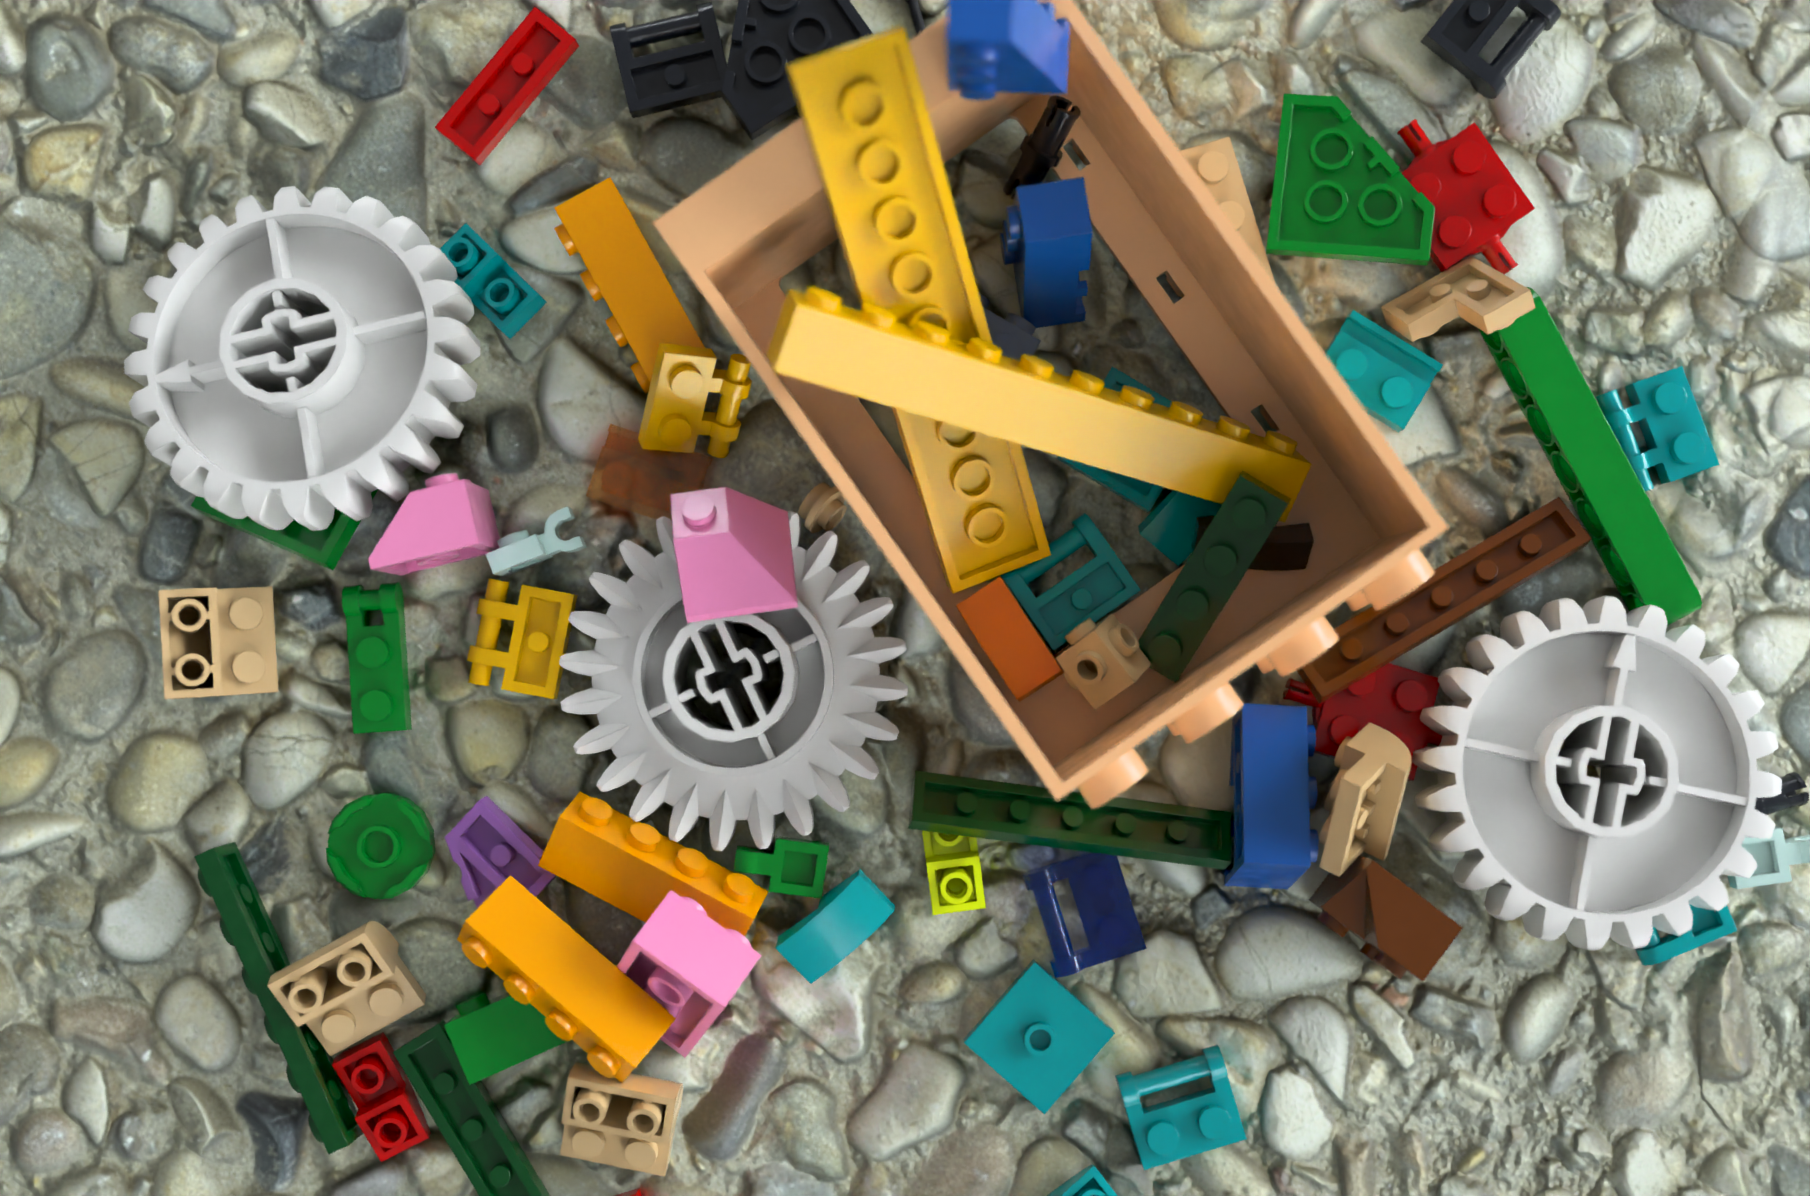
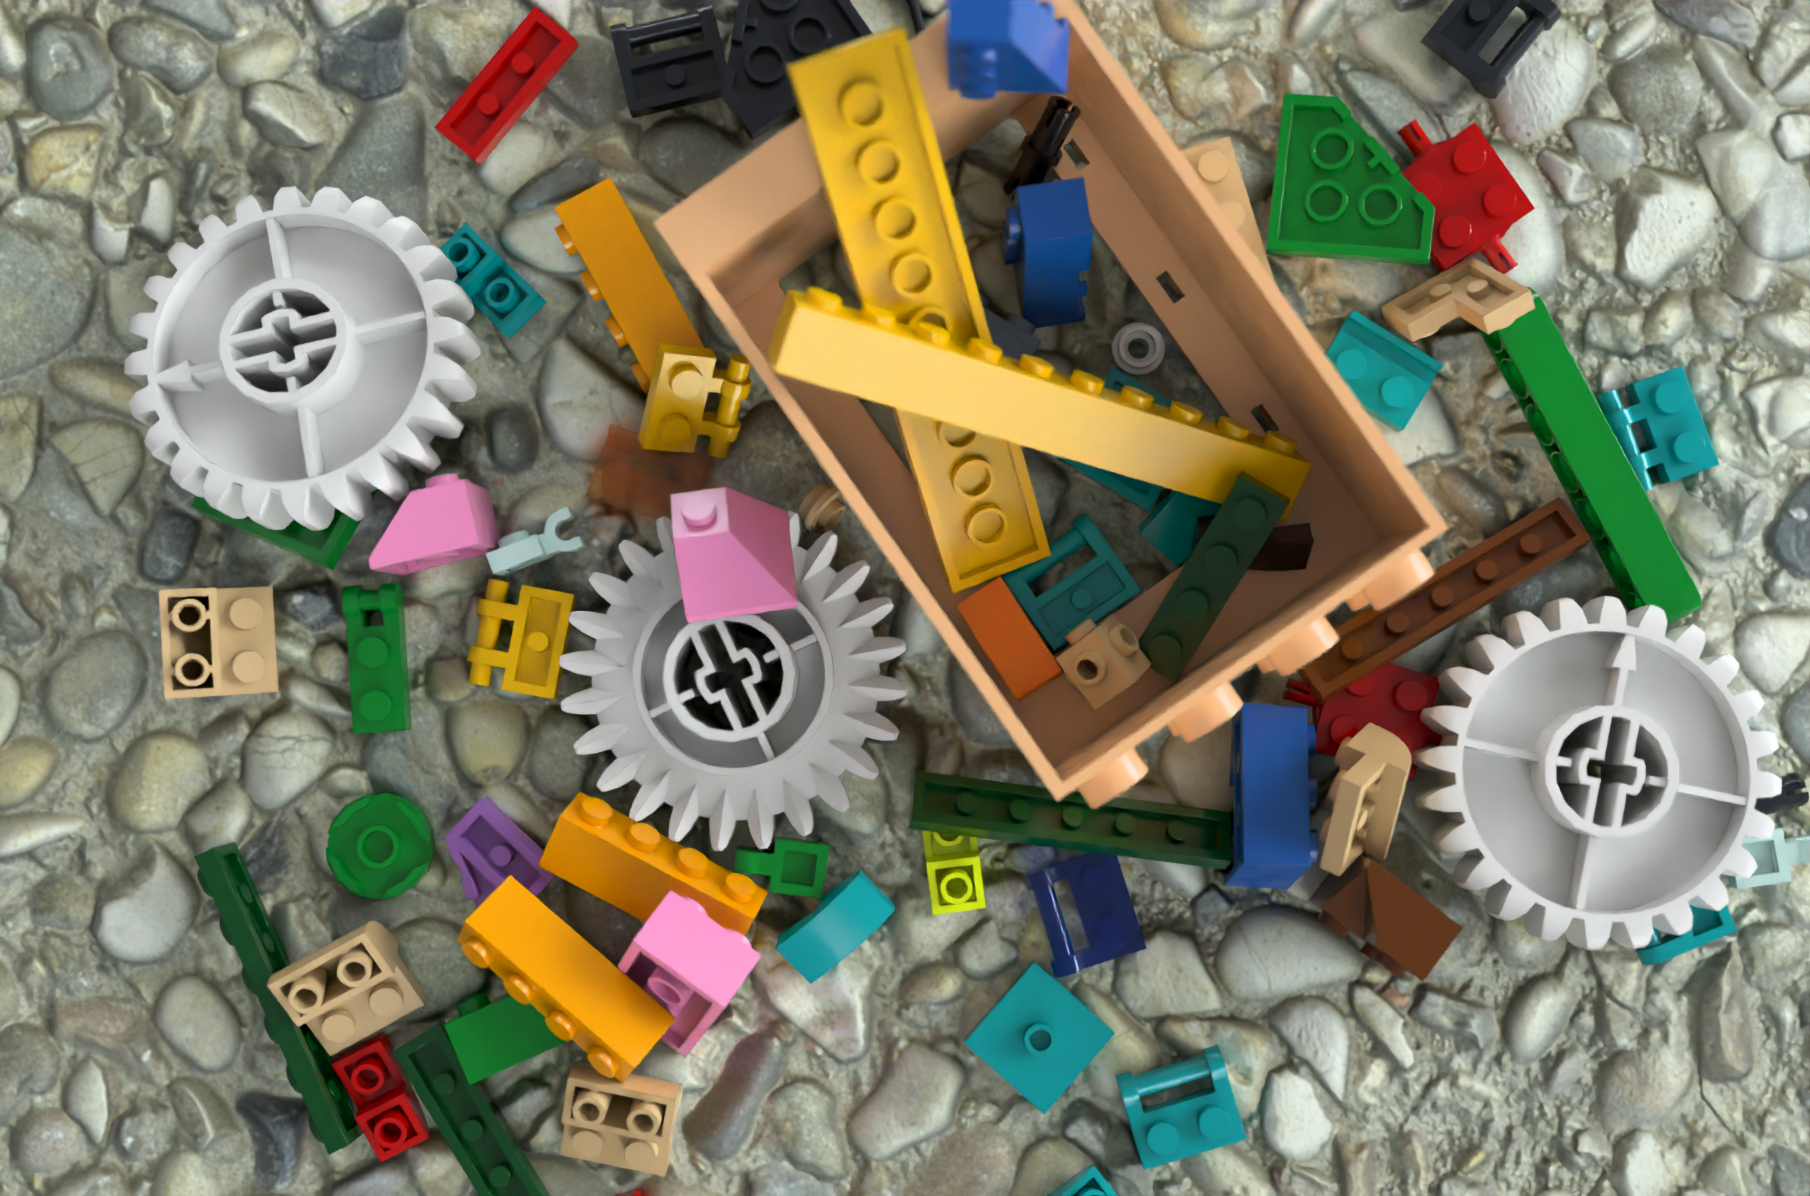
(1142, 333): none -> white plate

